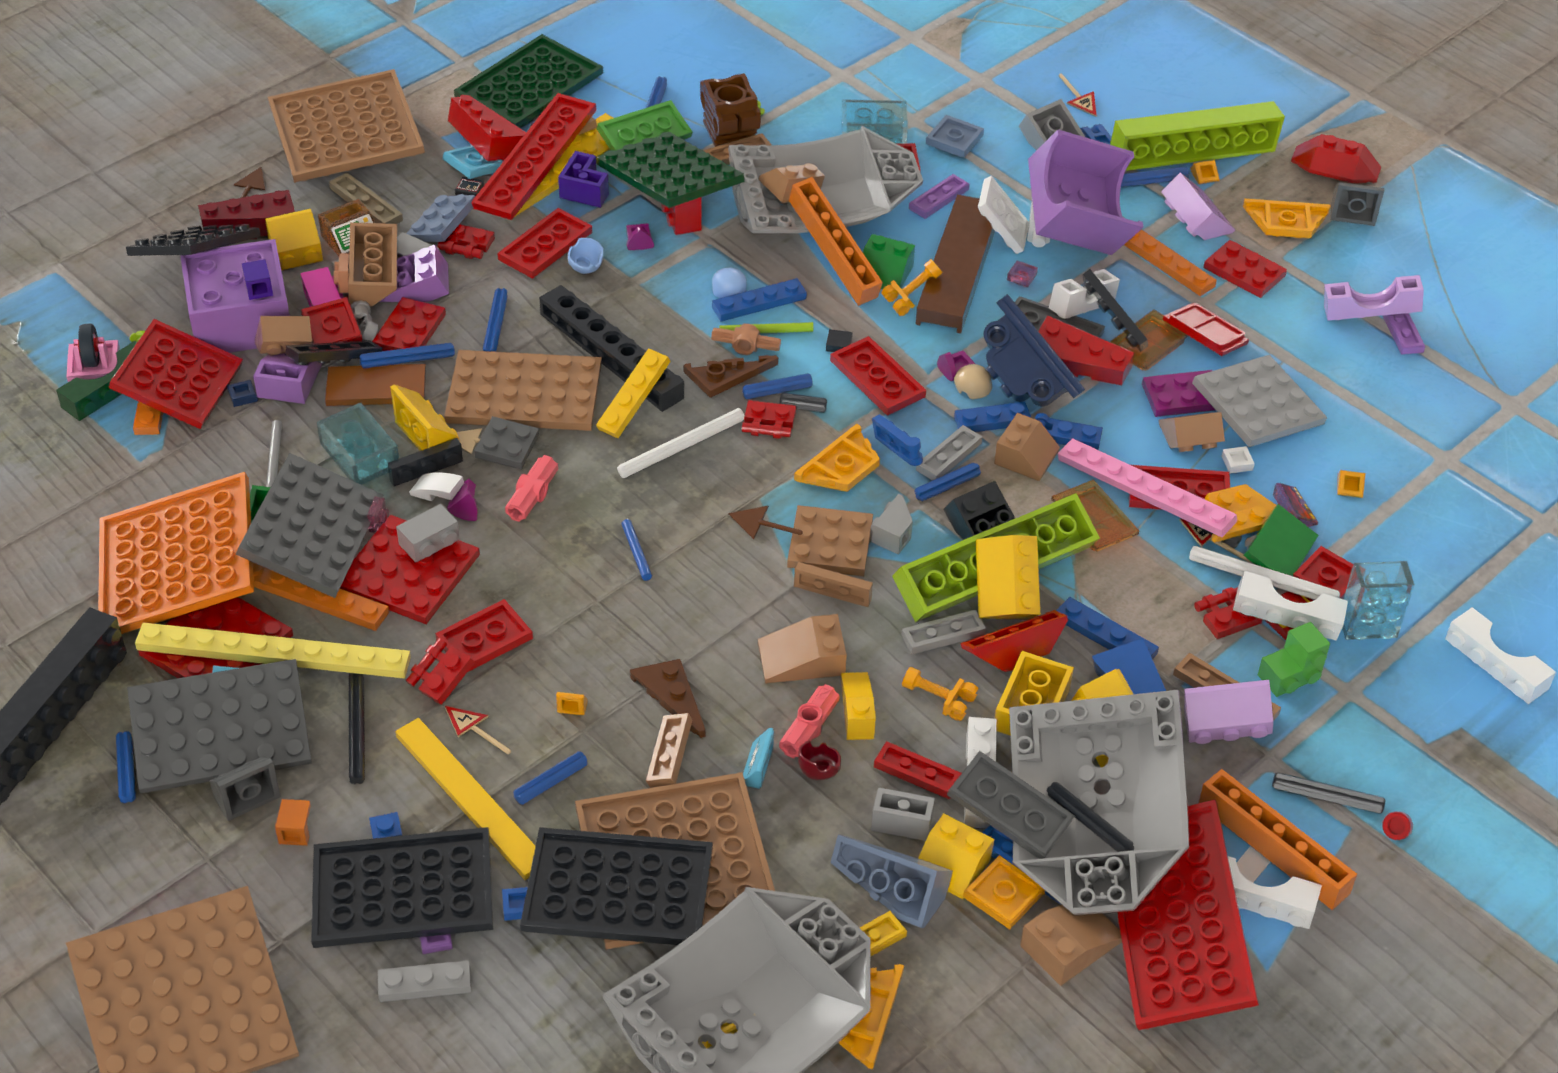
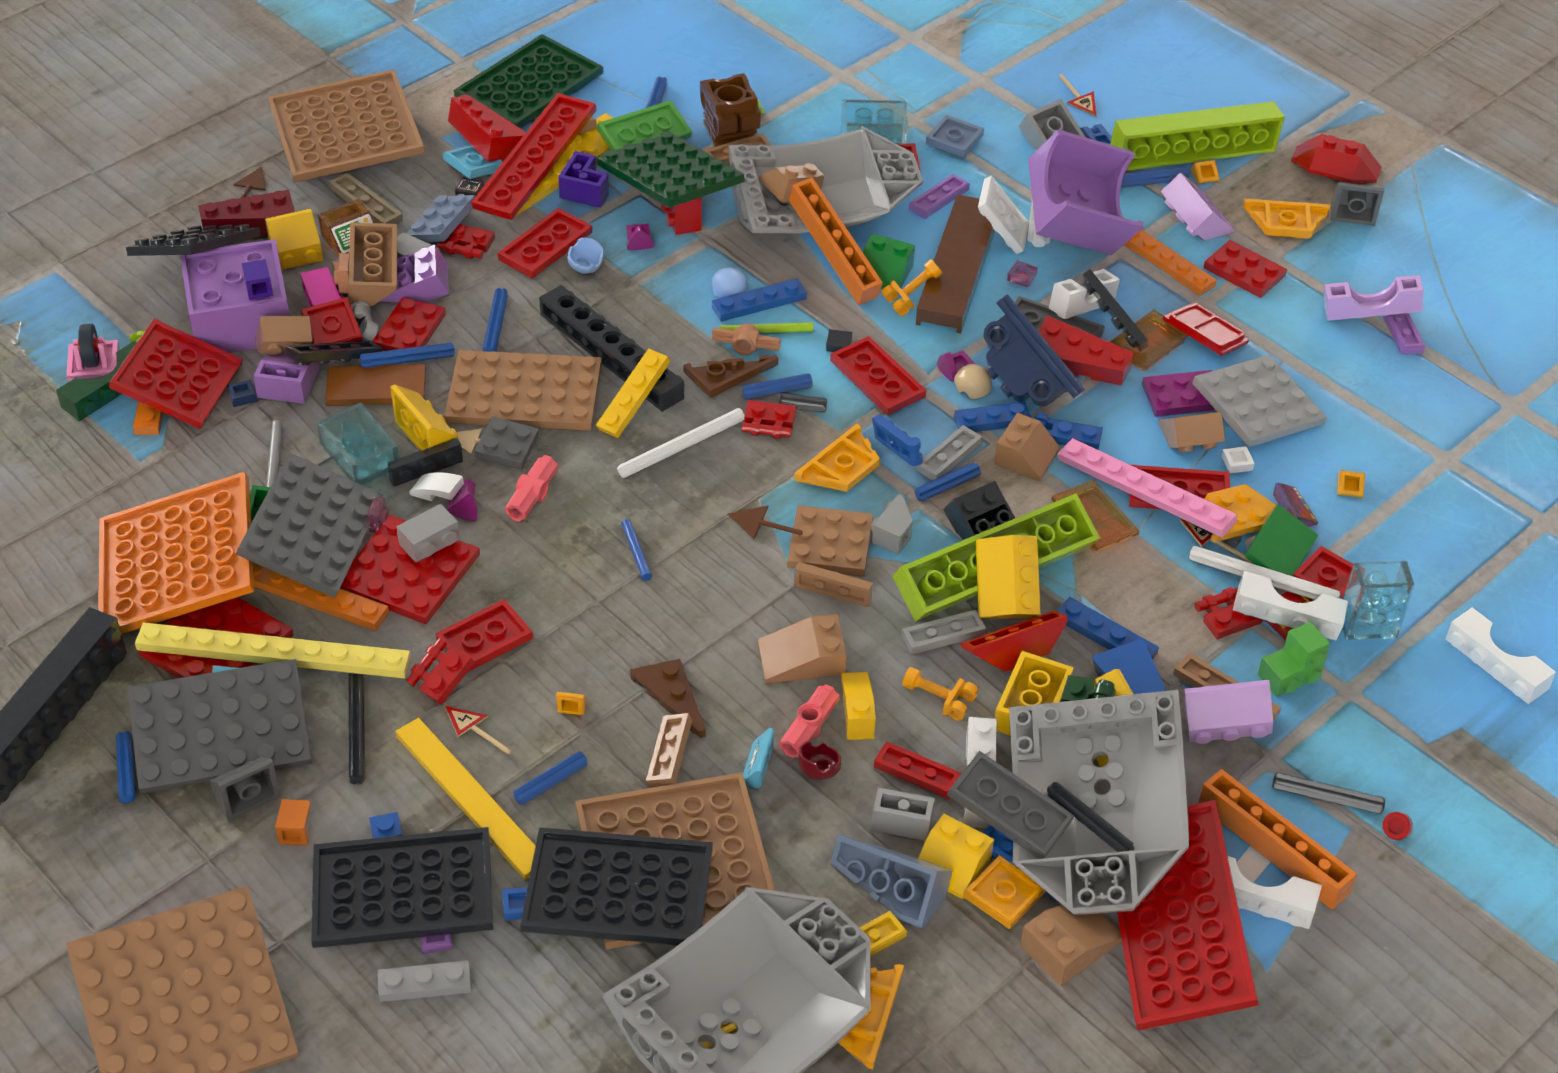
(1086, 688): none -> dark green plate

